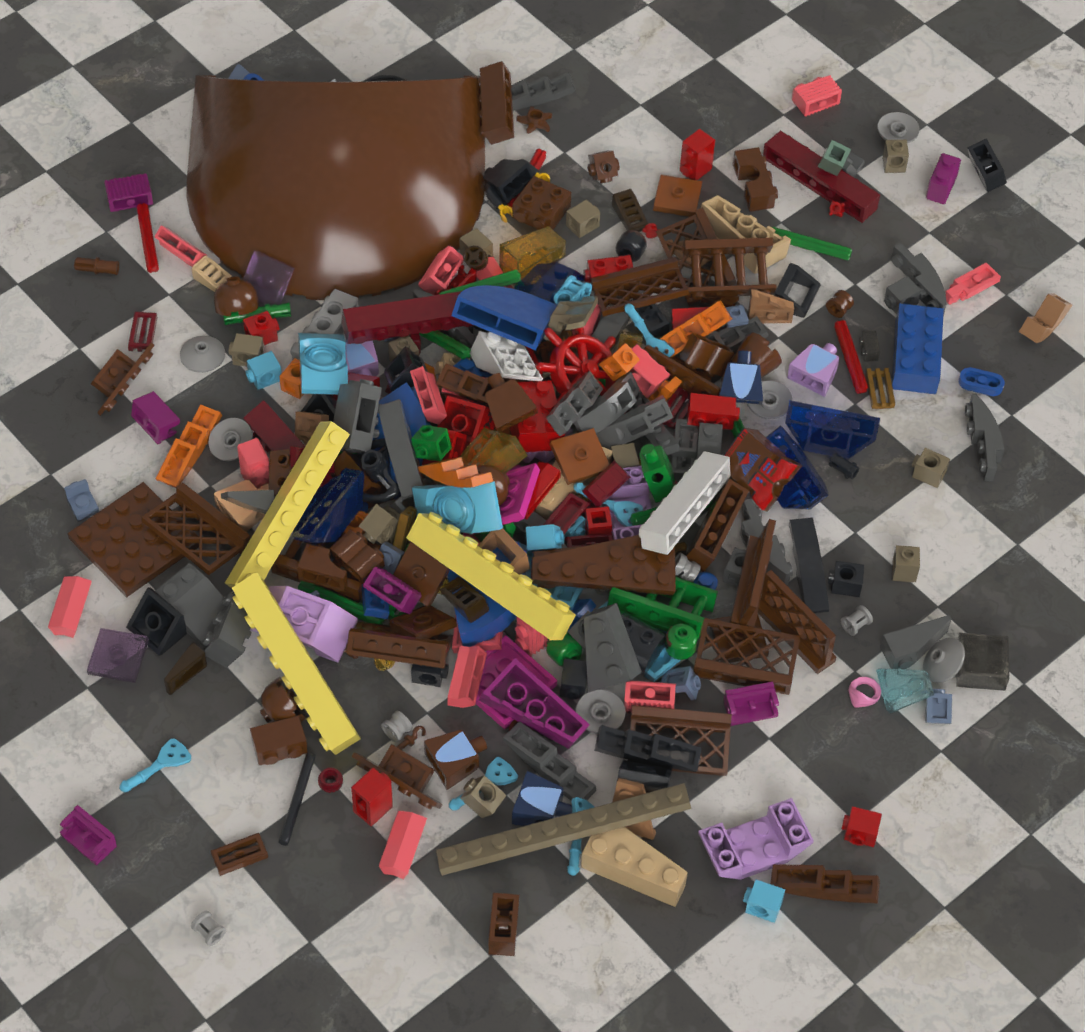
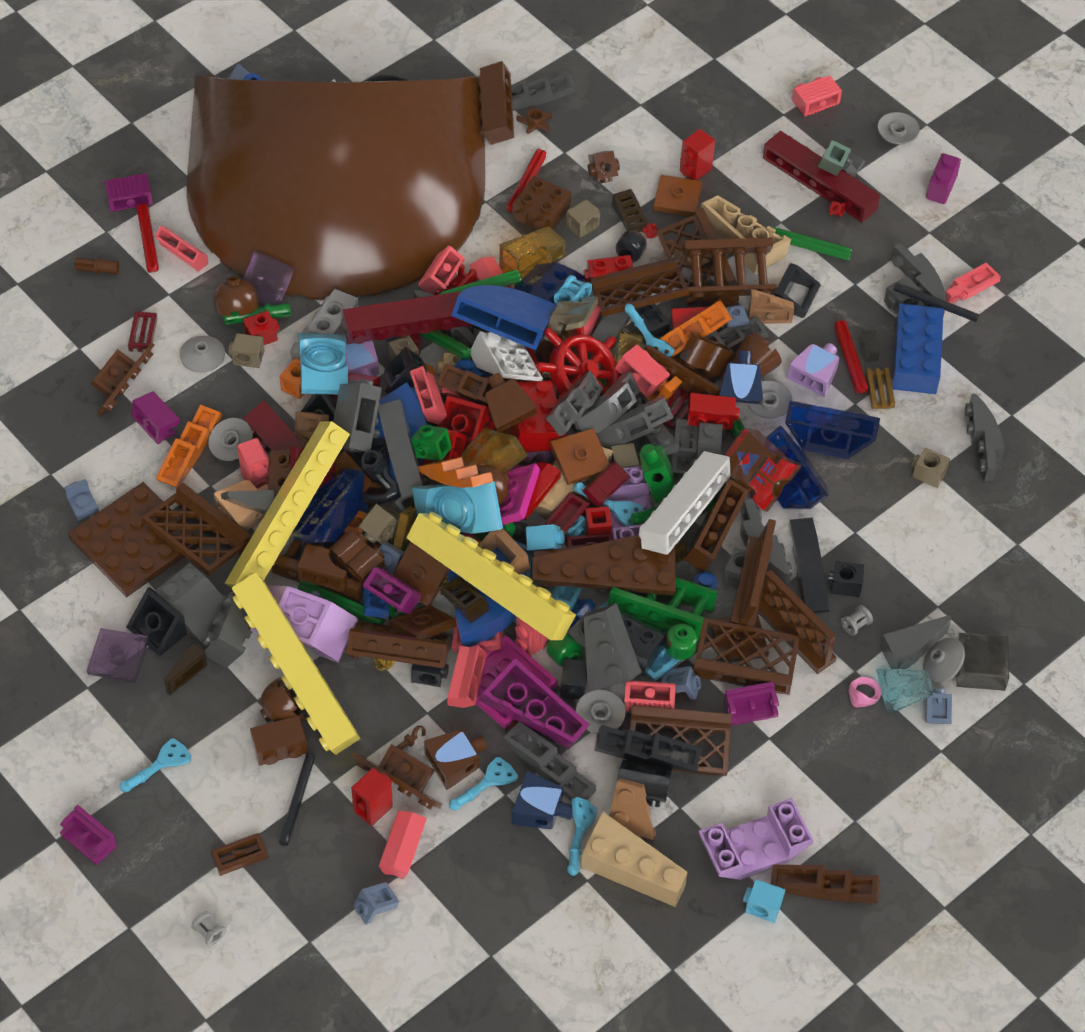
(69, 606): coral piece -> none
(206, 267): tan slope -> none
(263, 370): medium azure brick -> none
(327, 774): dark red plate -> none
(375, 901): none -> sand blue bracket
(396, 726): light grey wheel -> none
(472, 254): dark brown wheel -> none
(476, 238): dark tan brick -> none
(492, 796): dark tan brick -> none
(503, 924): reddish brown brick -> none
(507, 181): black torso -> none
(563, 829): dark tan plate -> none
(619, 362): orange bracket -> none
(685, 569): light grey wheel -> none
(759, 192): reddish brown arch -> none
(840, 303): reddish brown wheel -> none
(849, 469): black pin -> none
(861, 826): red brick -> none
(895, 156): dark tan brick -> none
(905, 563): dark tan brick -> none
(931, 300): none -> black bar
(981, 381): blue plate -> none
(987, 165): black brick -> none
(1046, 319): medium nougat brick -> none

